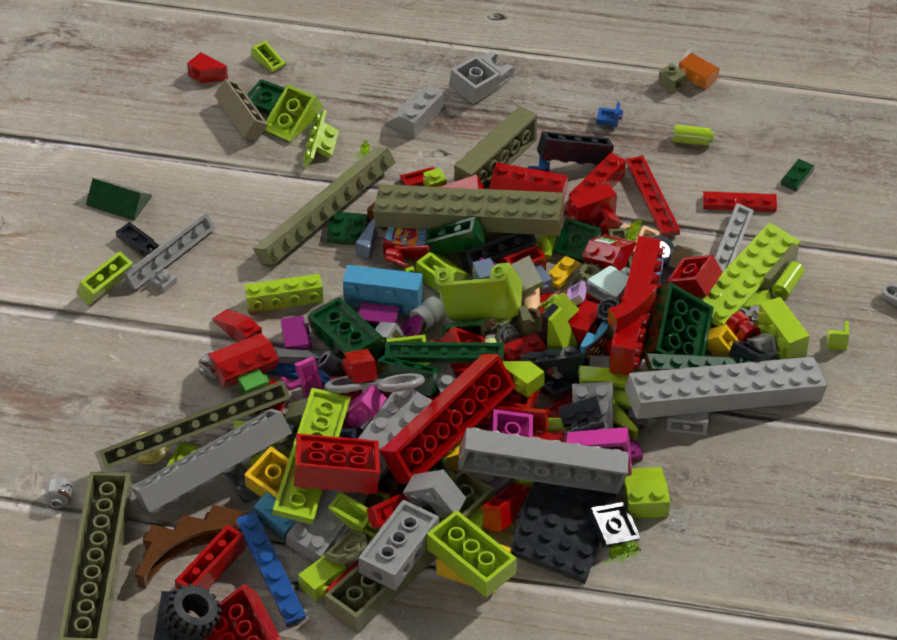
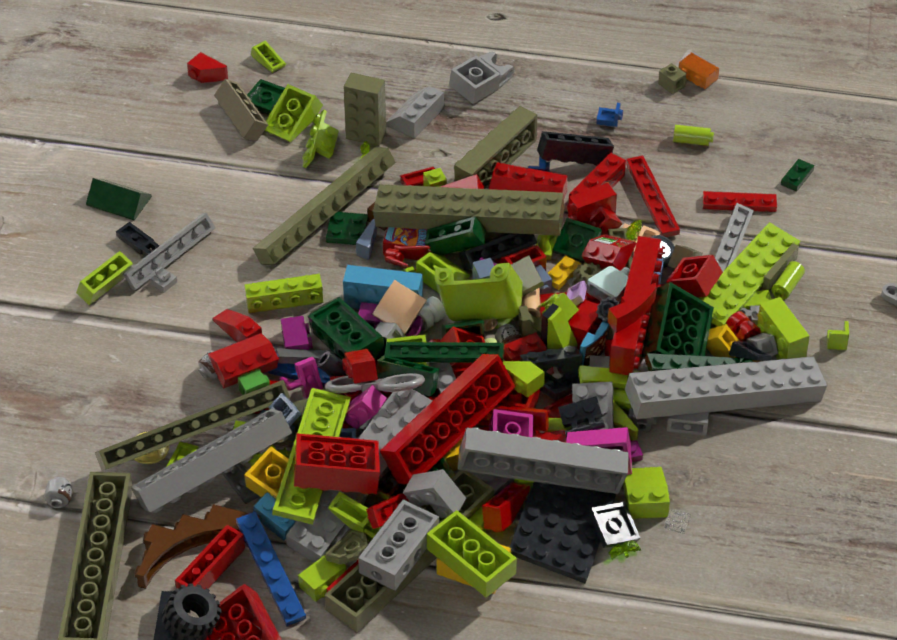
(287, 408): none -> sand blue slope
(365, 109): none -> olive brick
(399, 306): none -> light nougat slope

